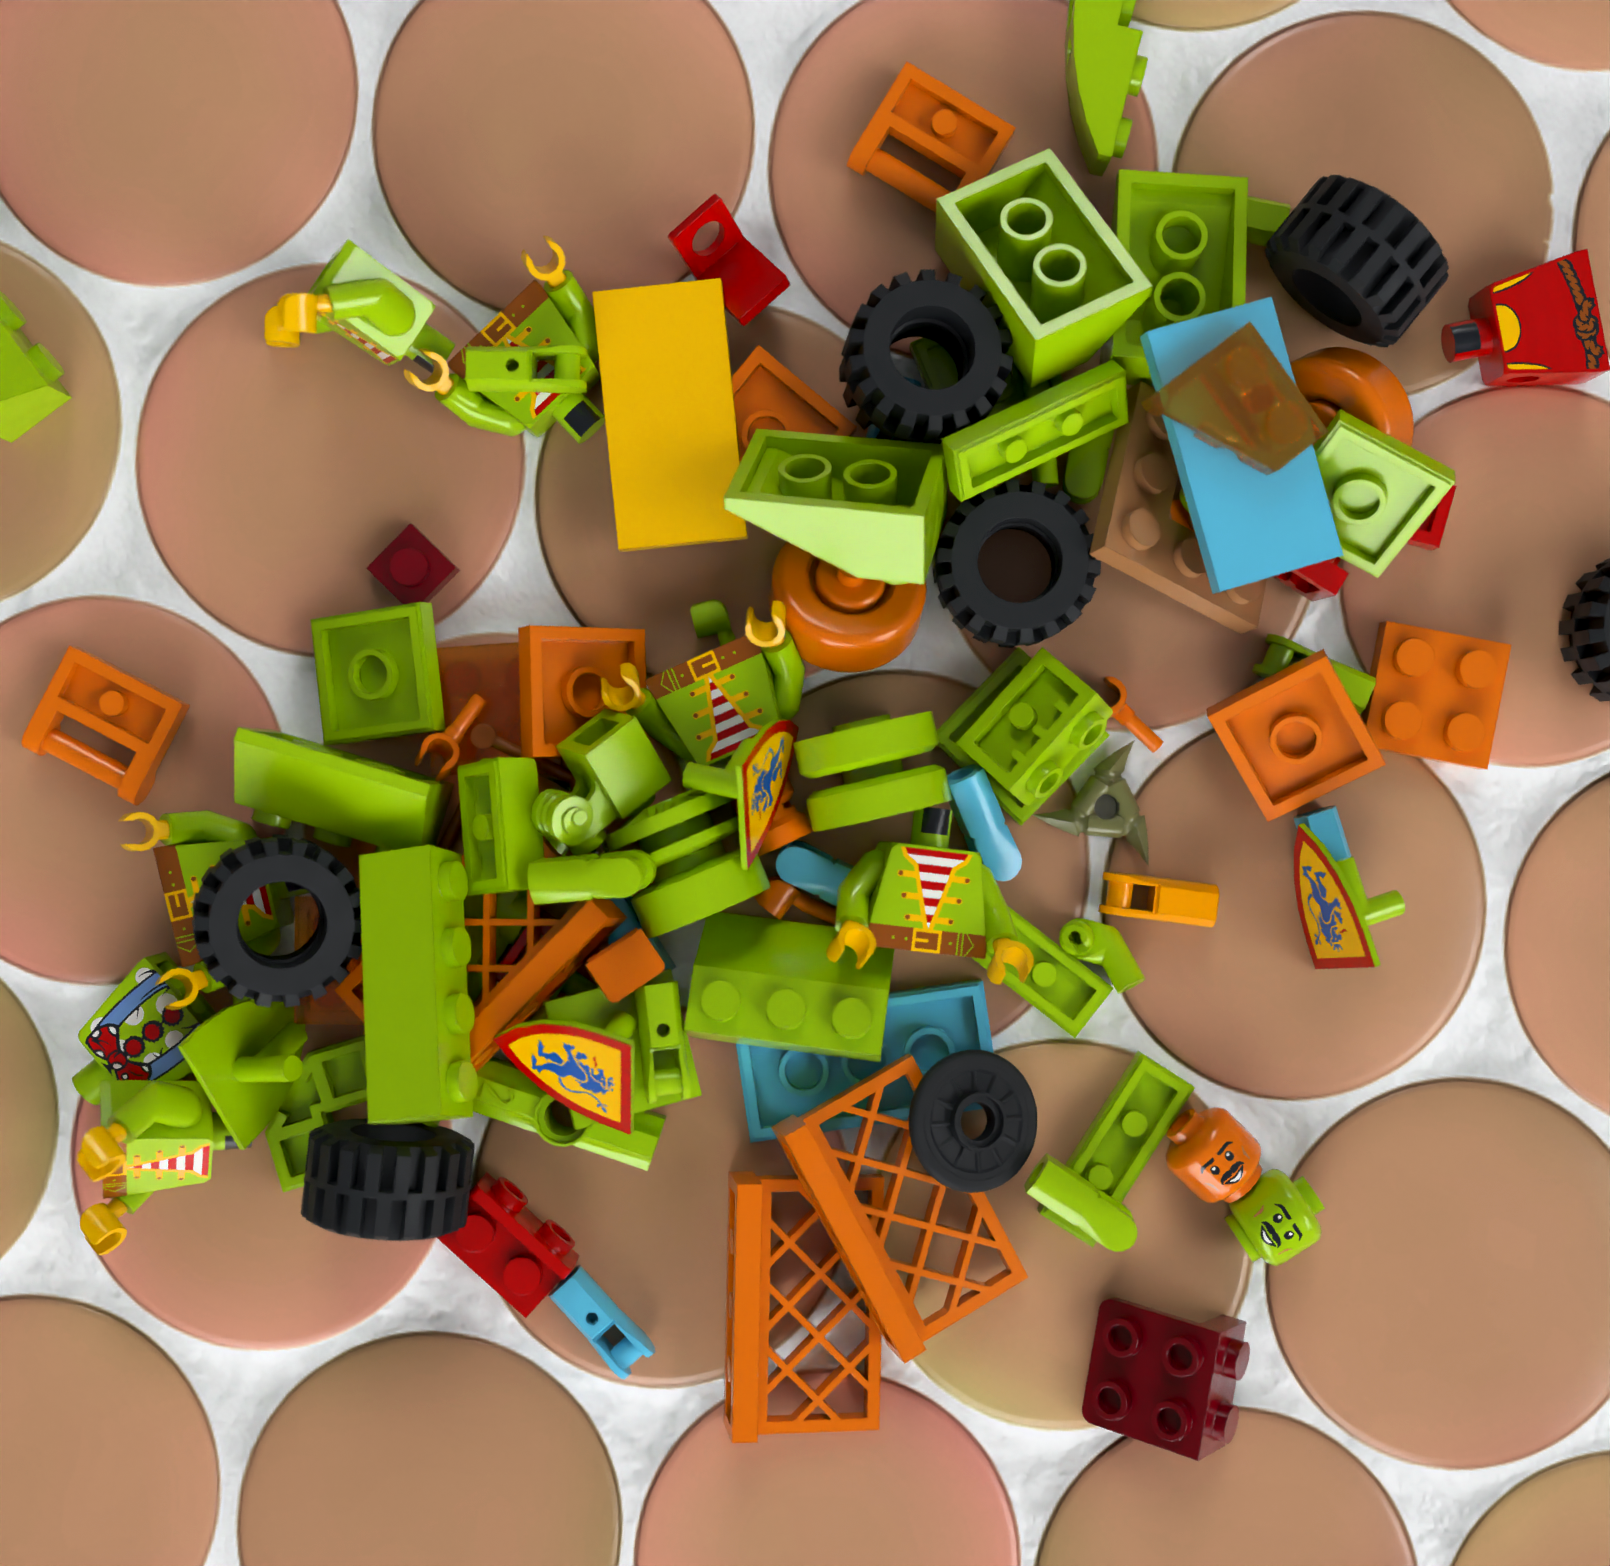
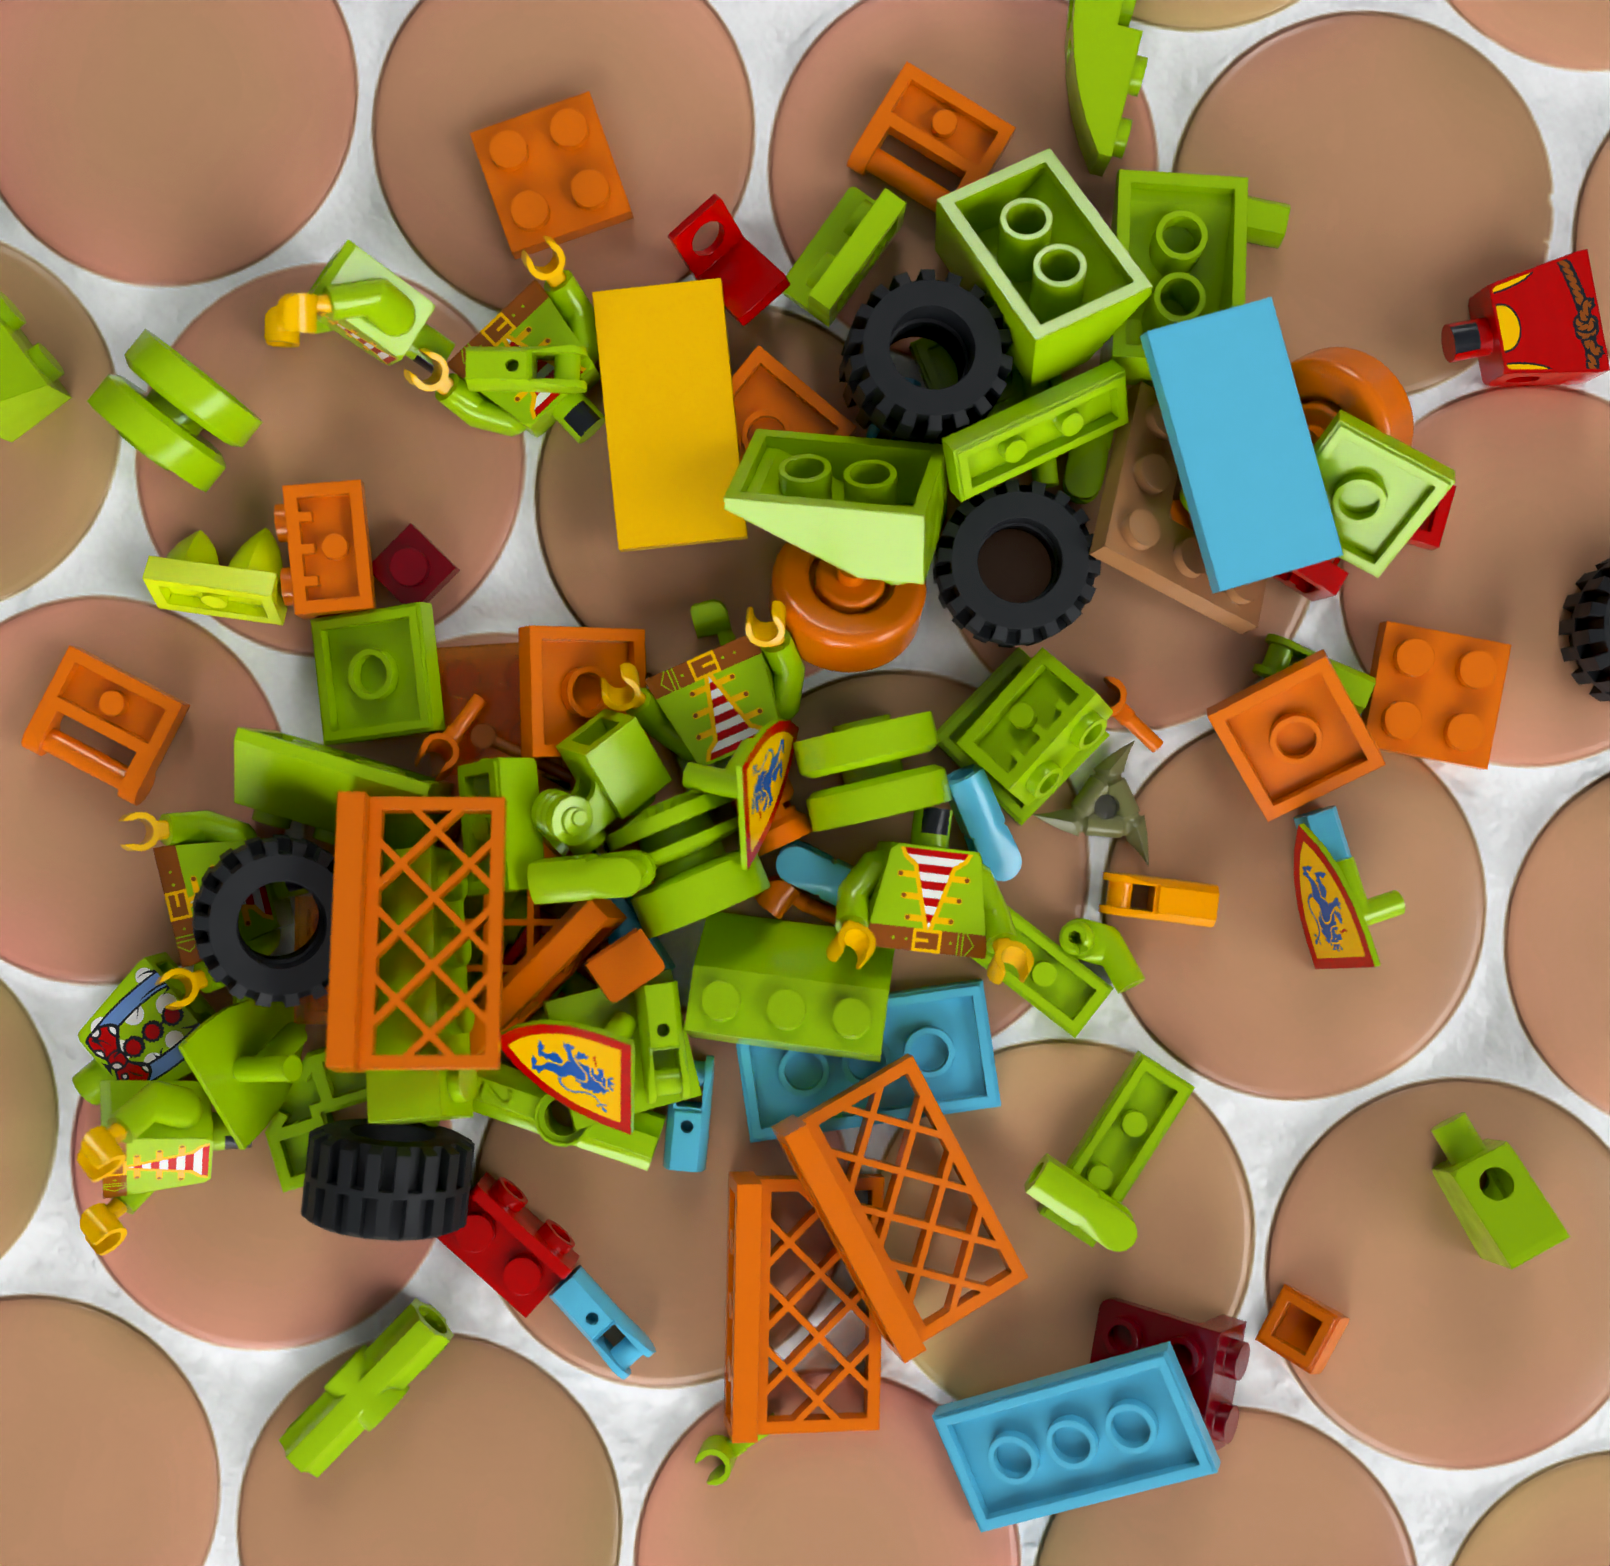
(174, 412): none -> lime wheel
(197, 584): none -> neon yellow tile
(326, 548): none -> orange bracket
(357, 932): none -> orange fence
(366, 1388): none -> lime piece
(551, 175): none -> orange plate
(689, 1125): none -> medium azure bar
(724, 1449): none -> lime hand
(844, 252): none -> lime bracket
(937, 1113): black wheel -> none
(1076, 1437): none -> medium azure tile
(1213, 1155): orange head -> none
(1242, 403): clear orange wing -> none
(1276, 1218): lime head -> none
(1302, 1329): none -> orange slope
(1357, 260): black tyre -> none
(1510, 1215): none -> lime torso

